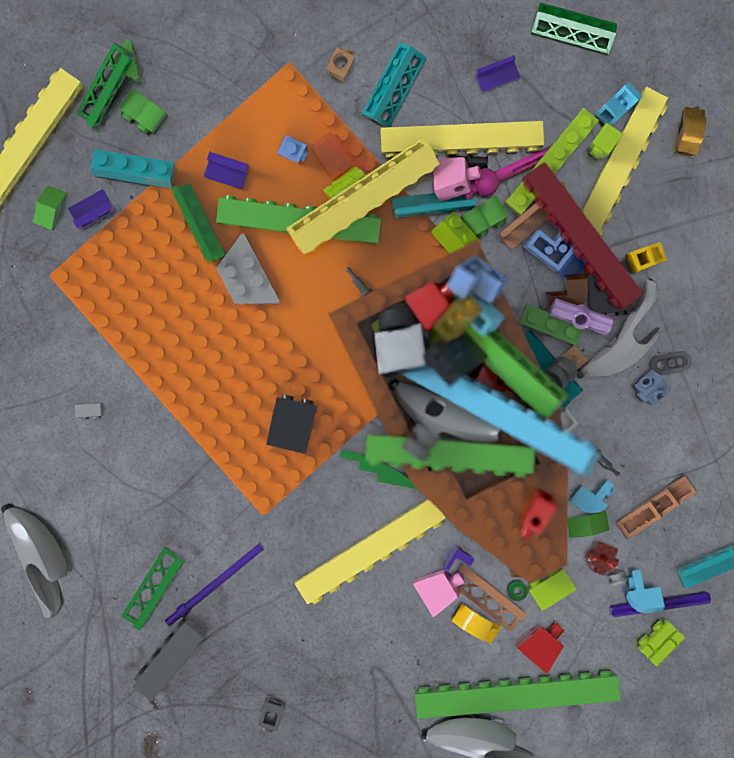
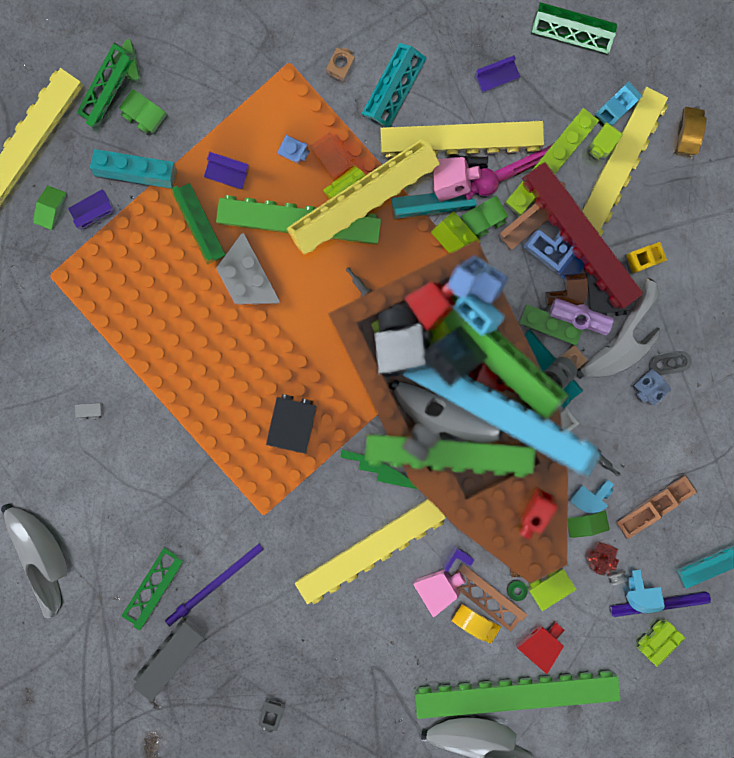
(458, 318): clear yellow brick -> none

